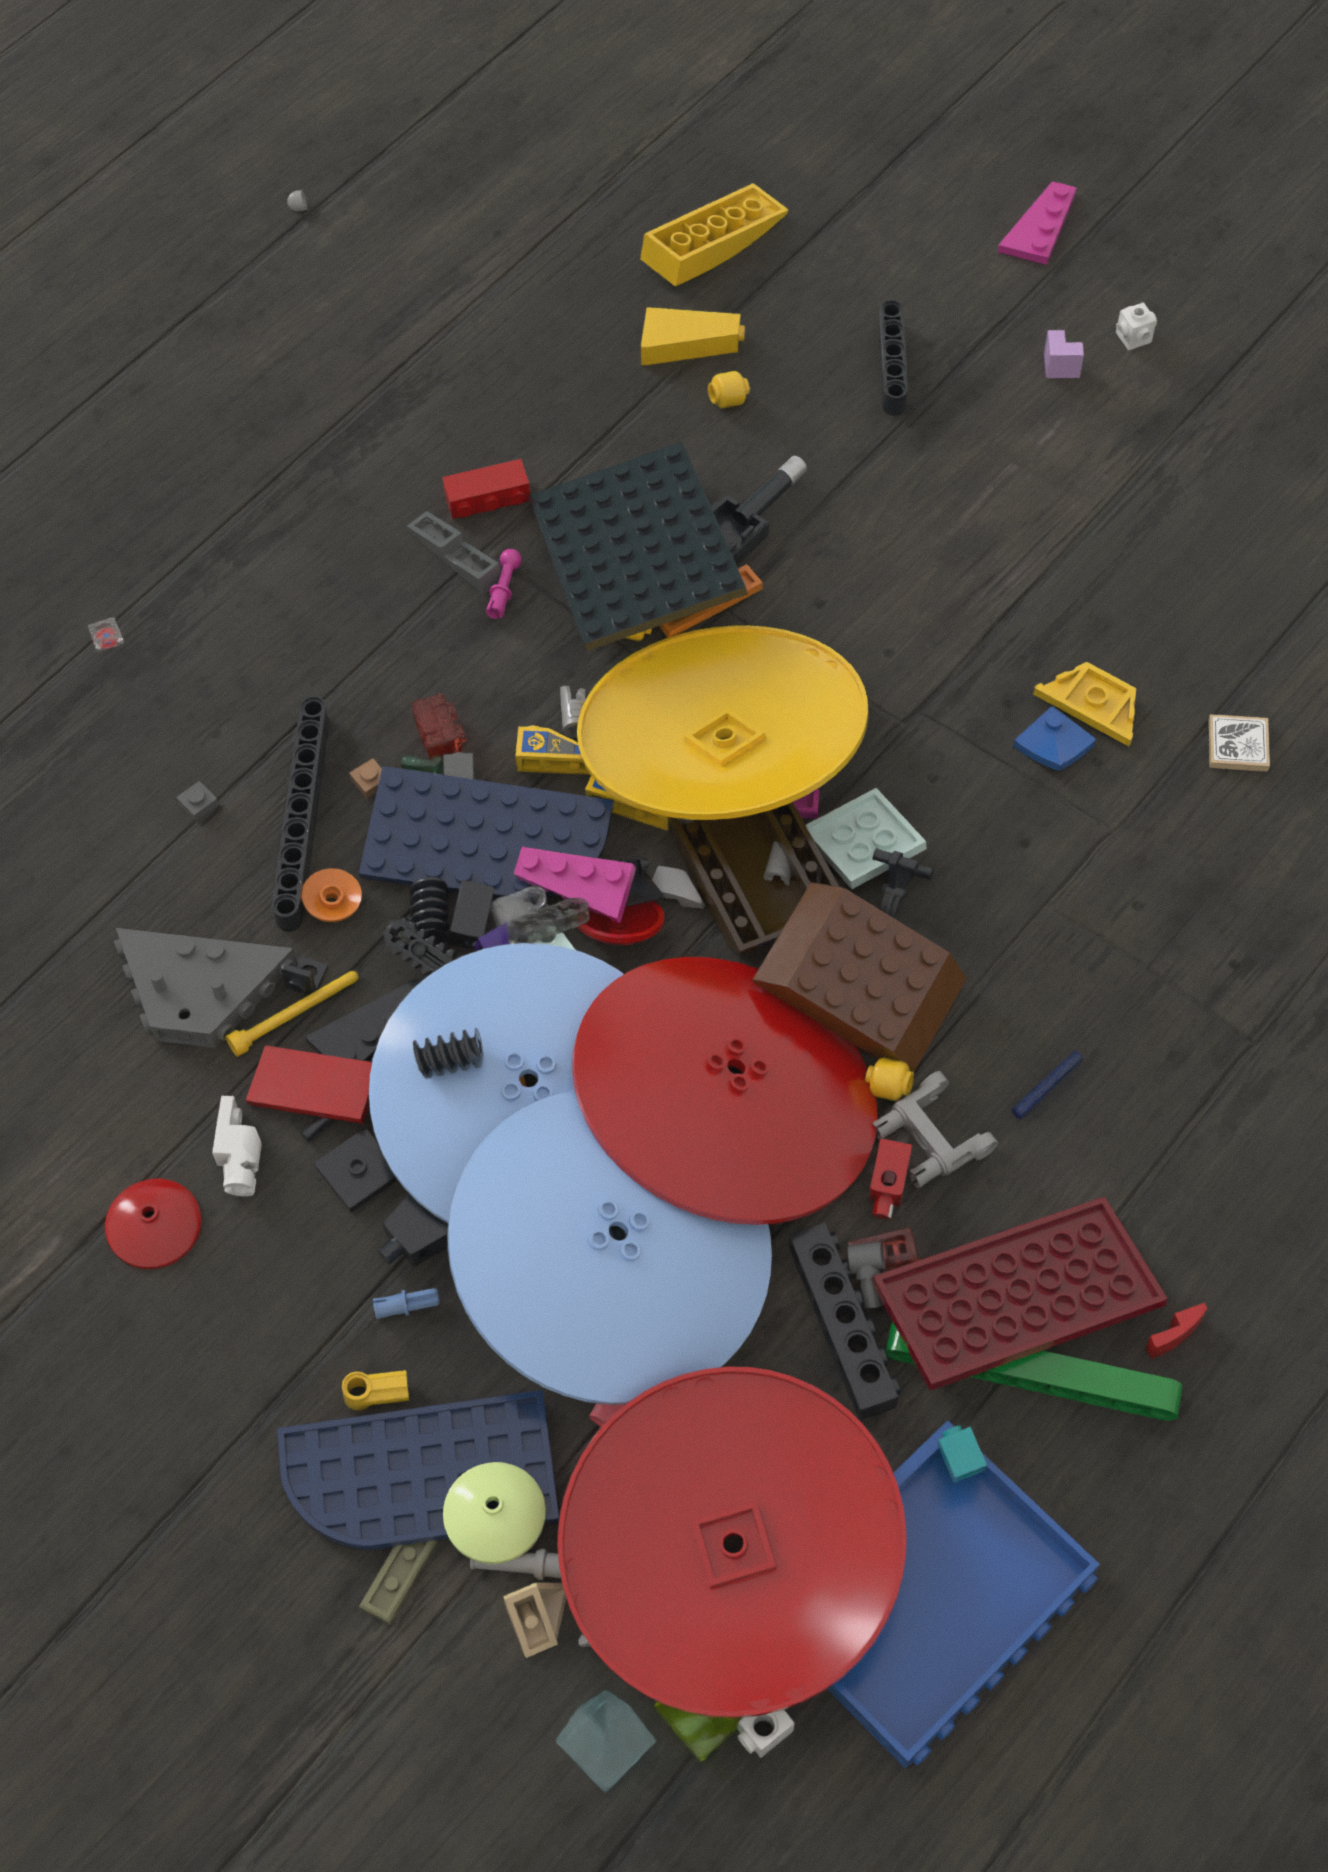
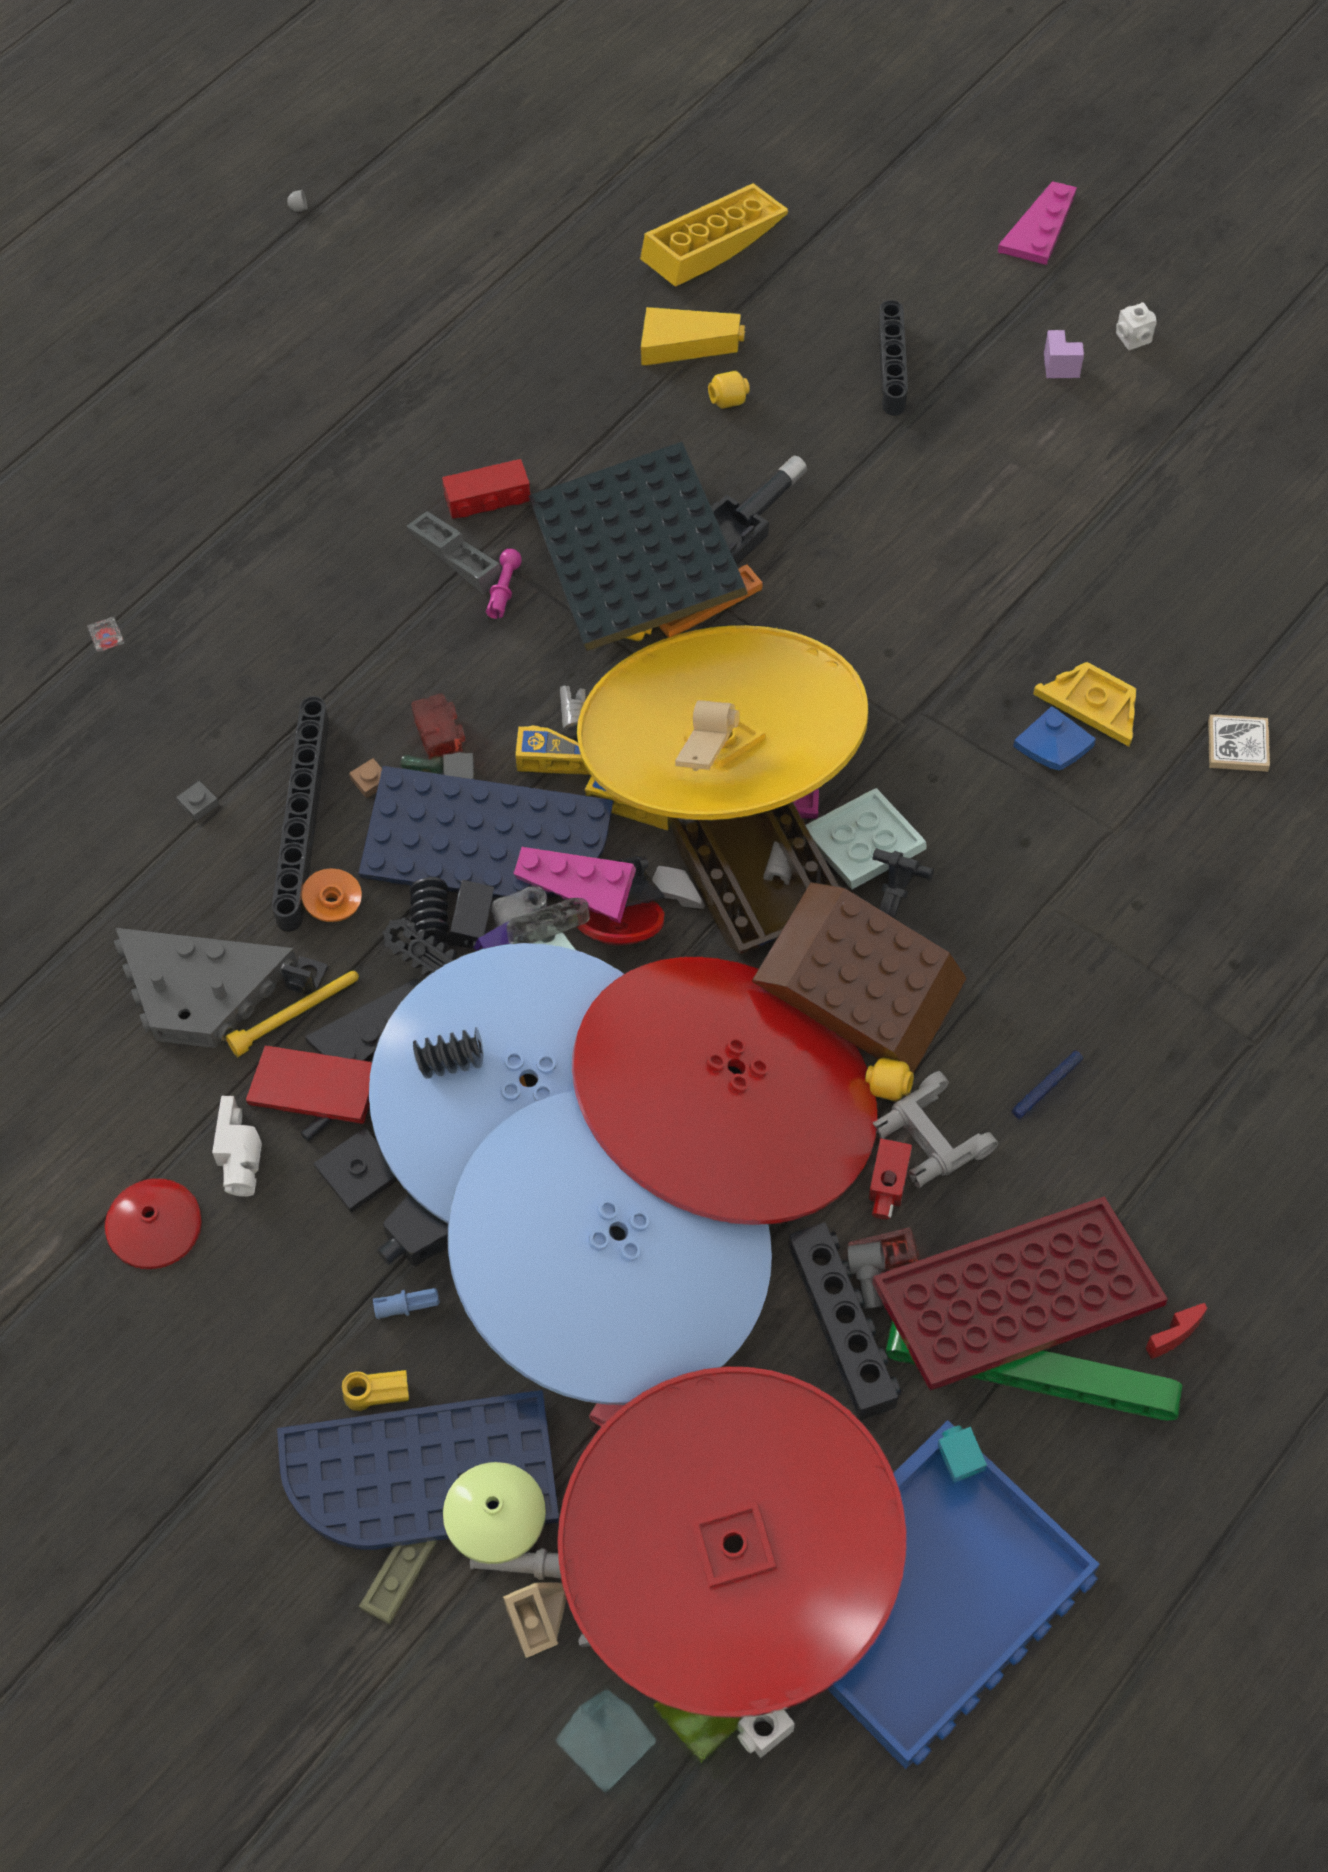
(712, 727): none -> tan door

